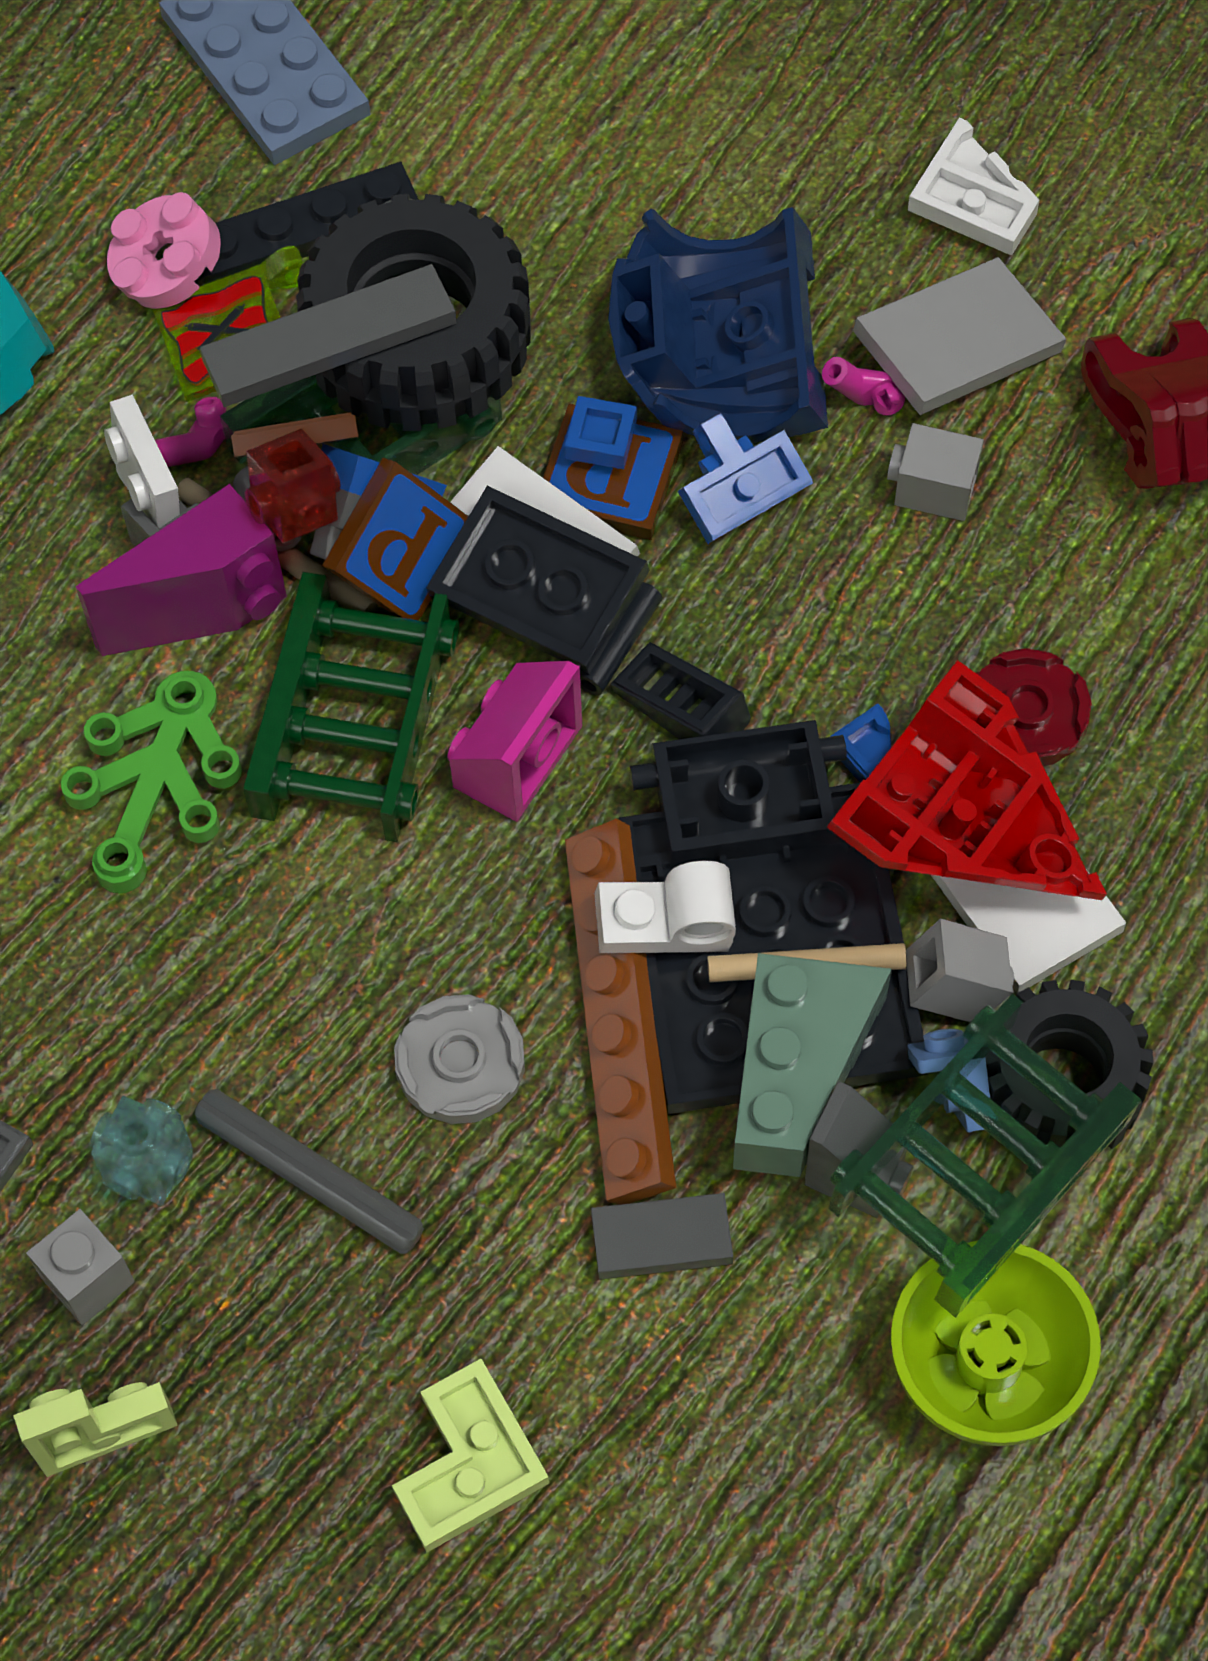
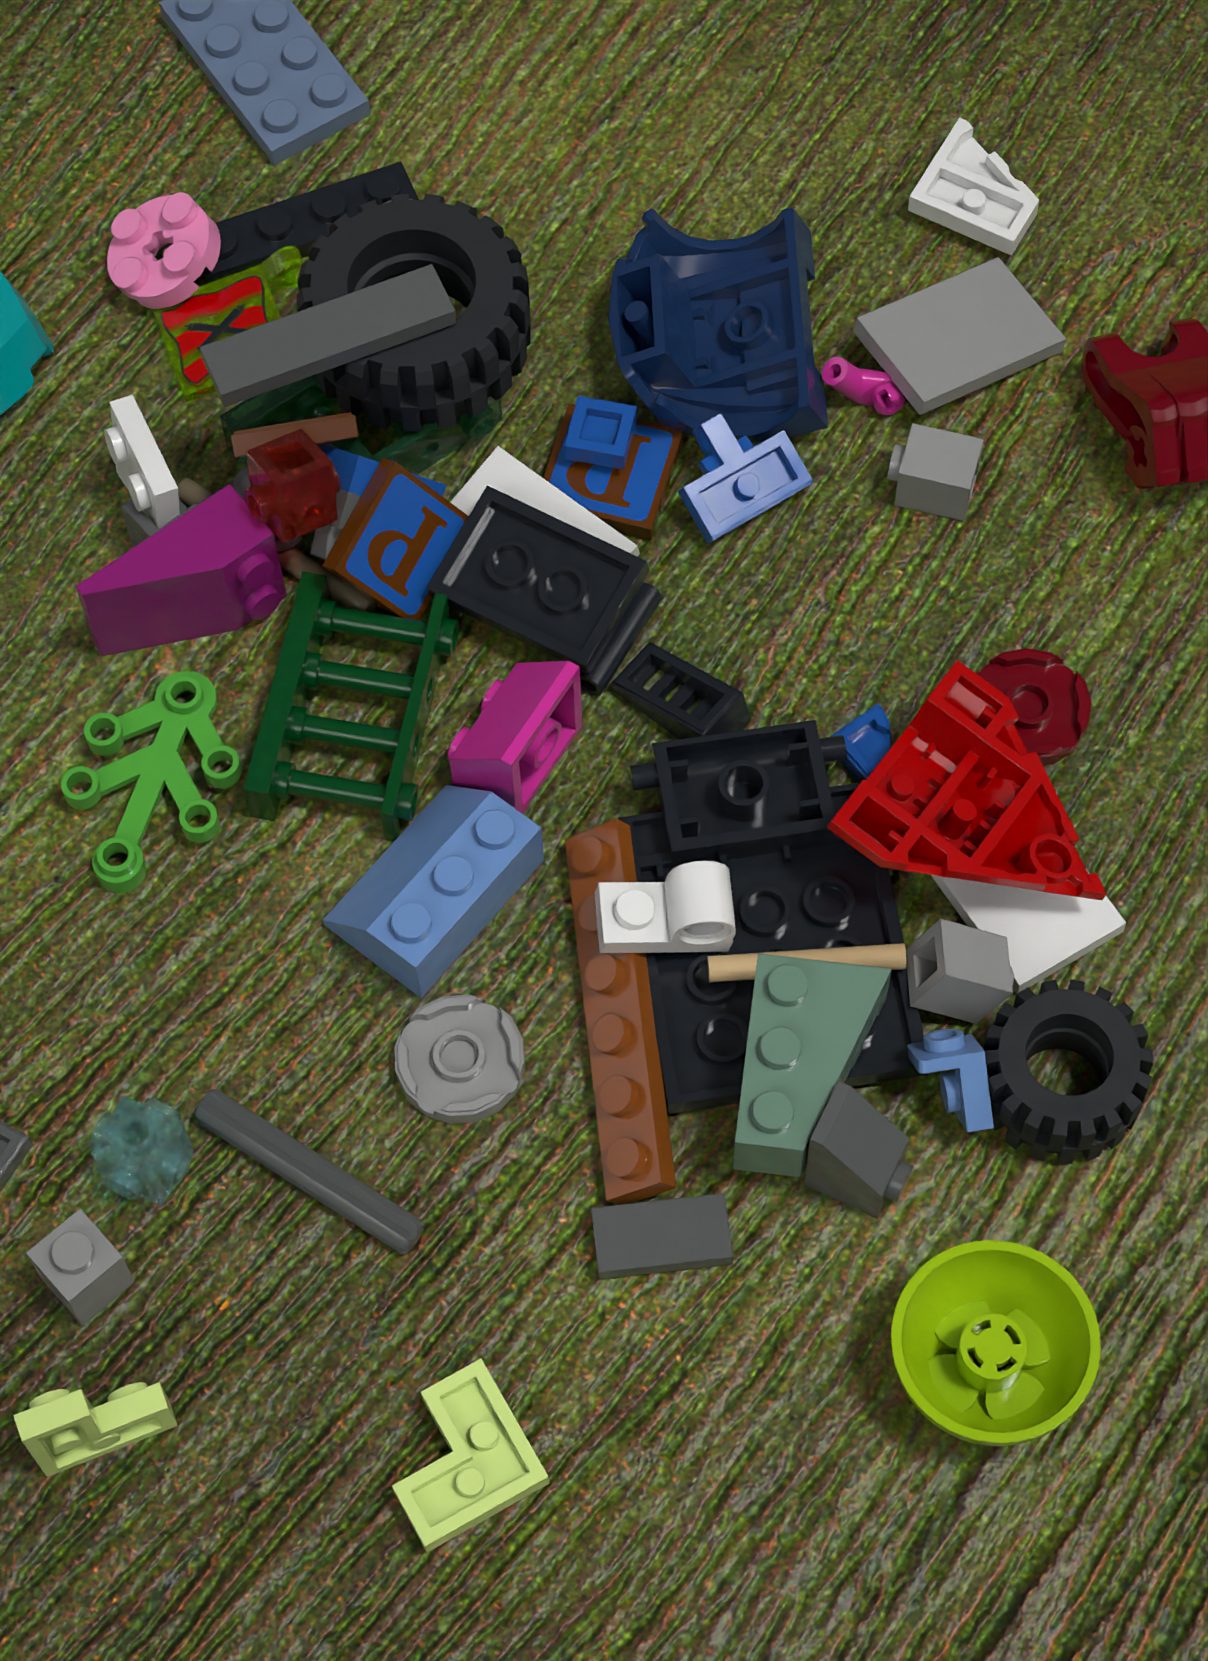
(202, 438): dark pink arm -> none
(438, 885): none -> medium blue slope
(1007, 1216): clear green fence -> none

